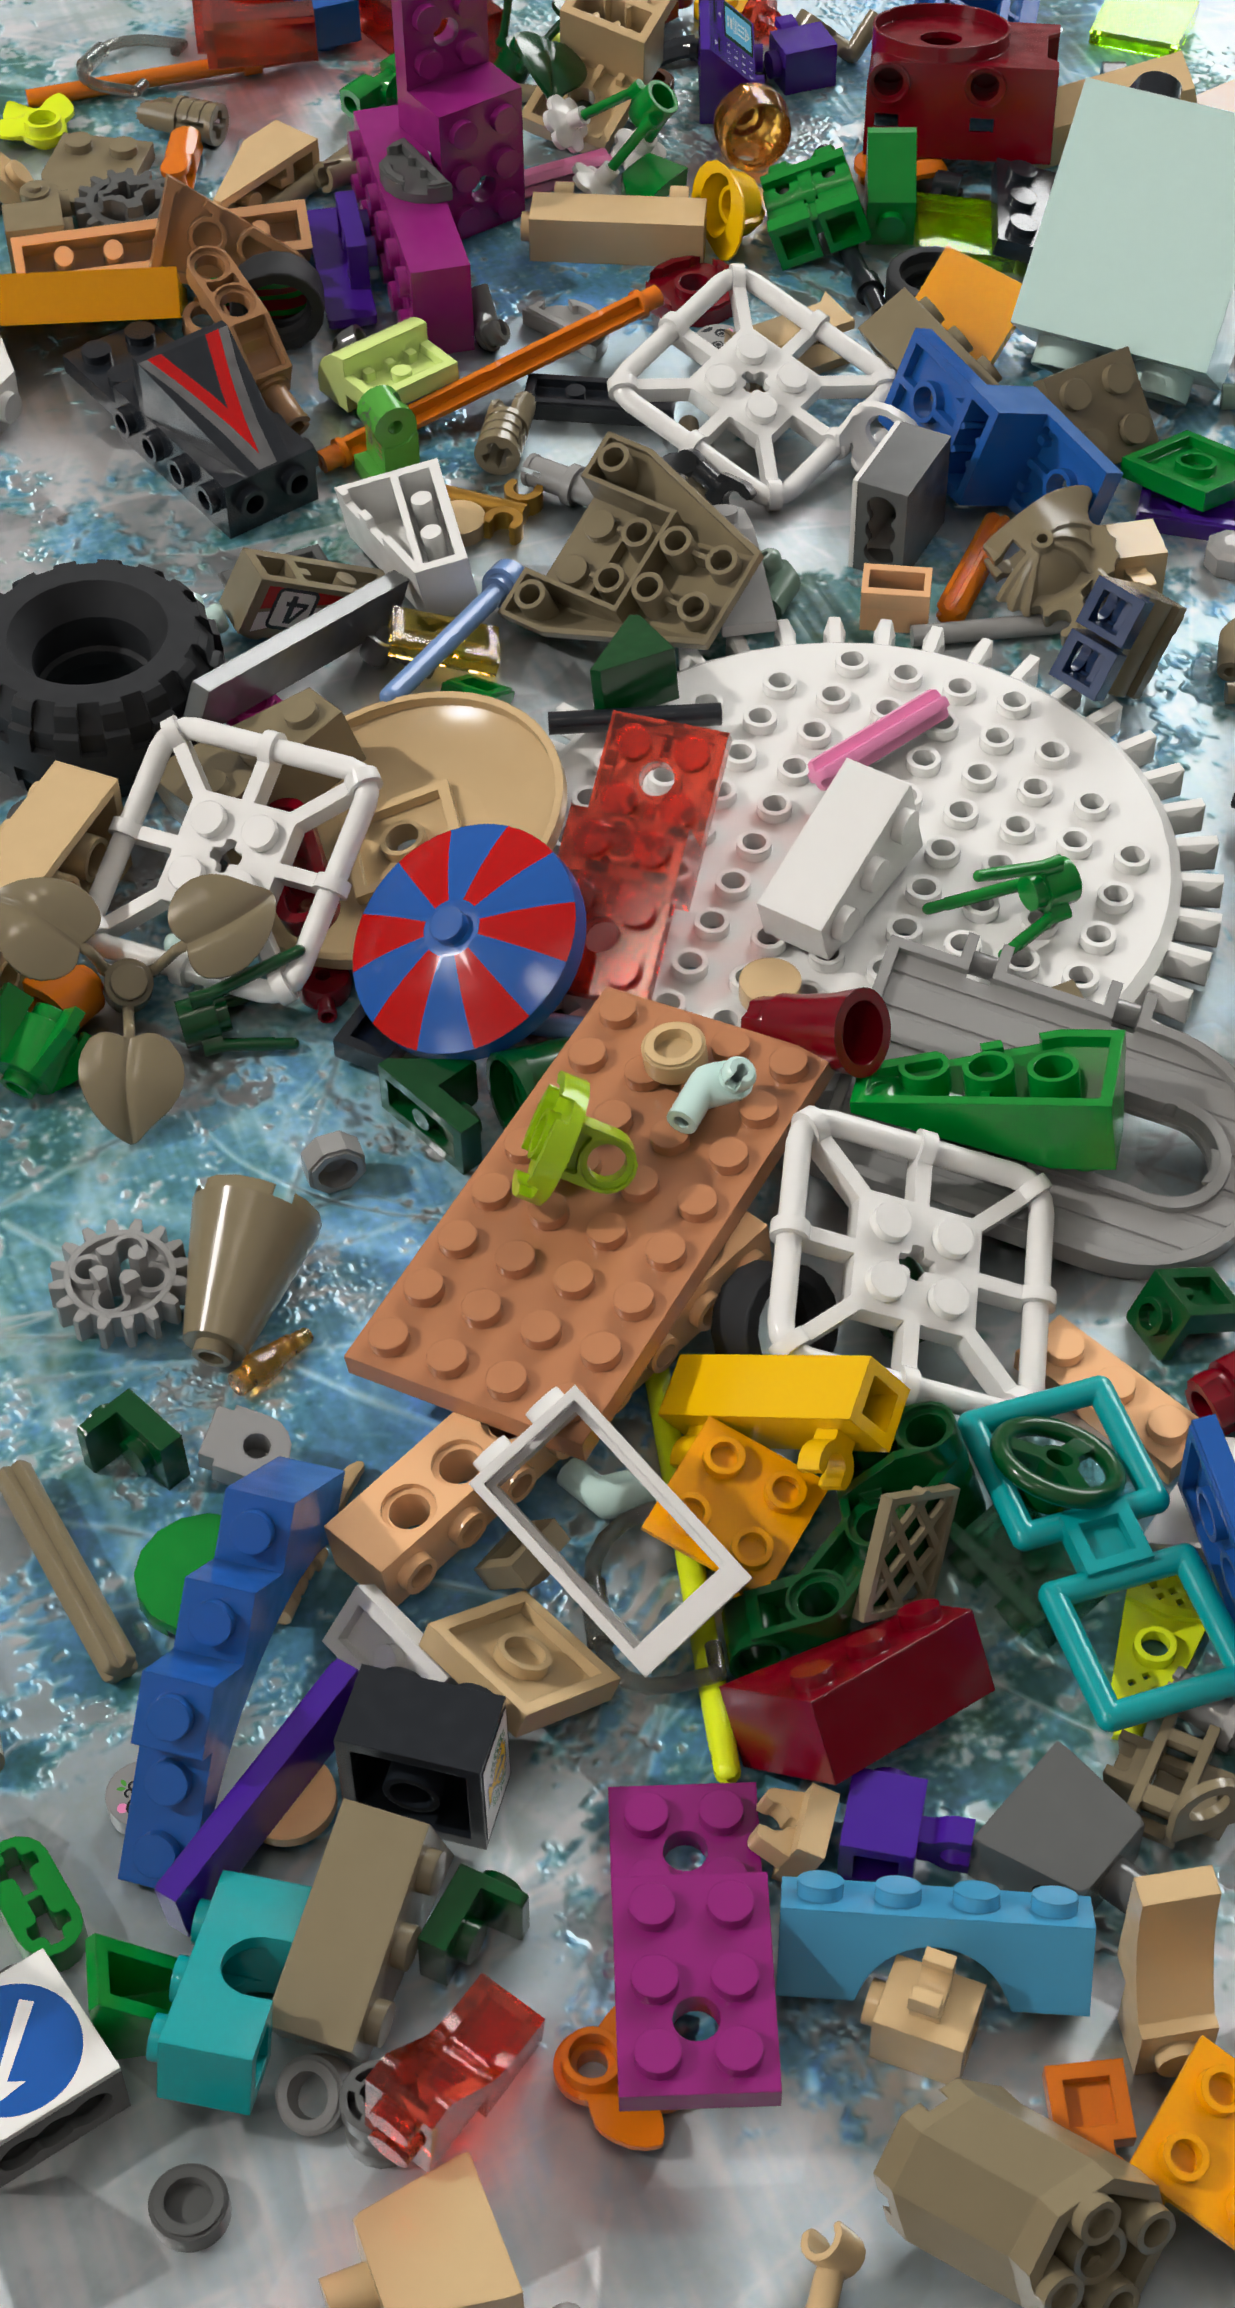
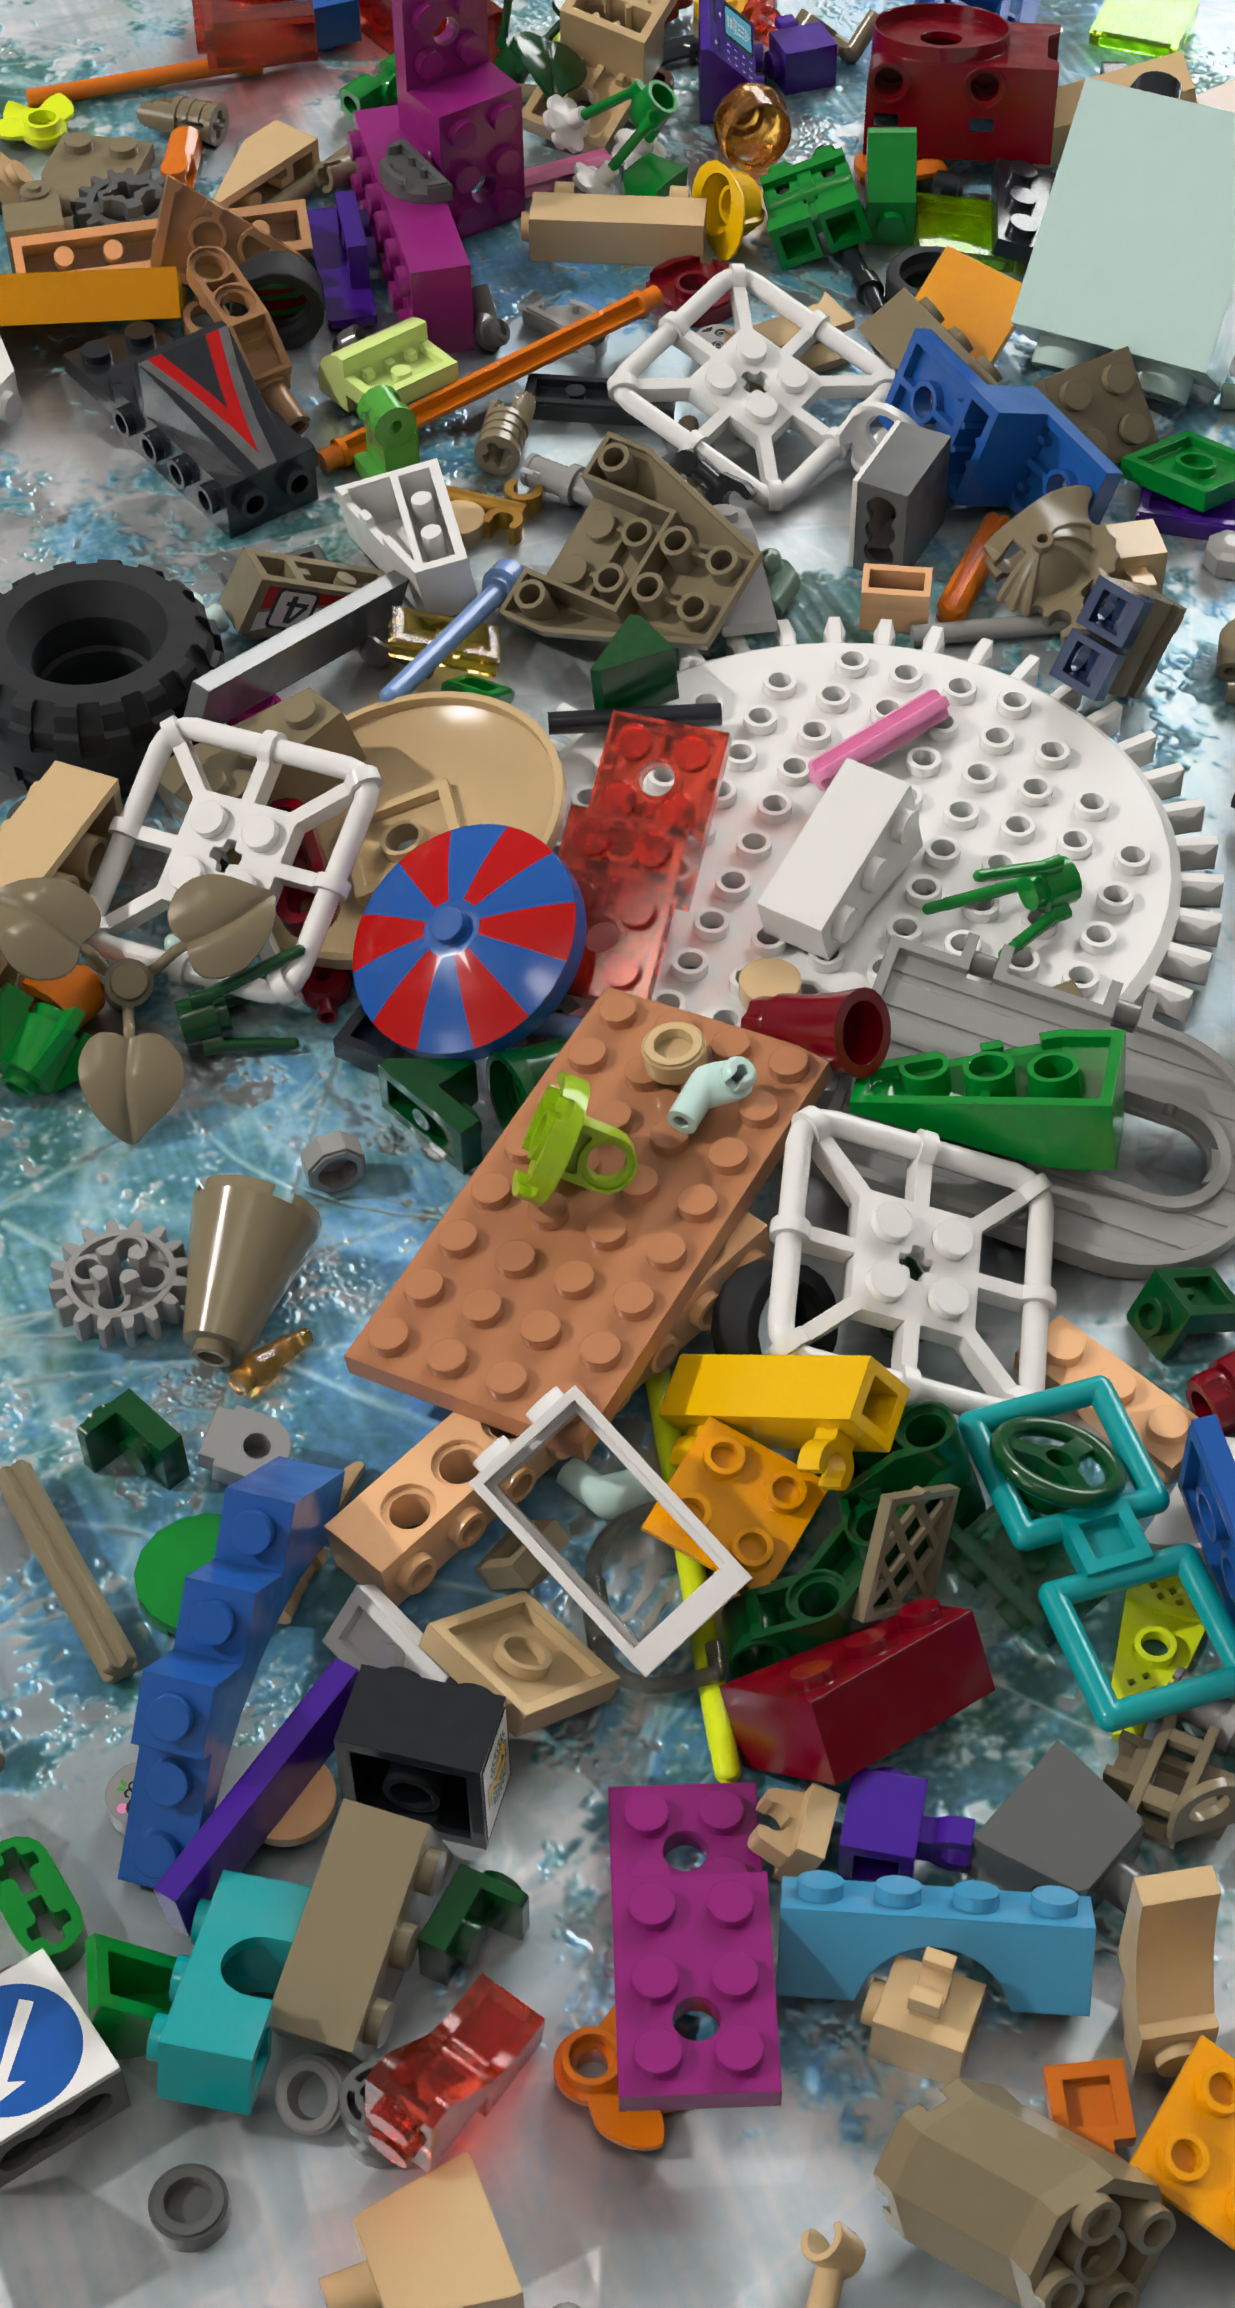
(100, 51): clear smoke piece -> none

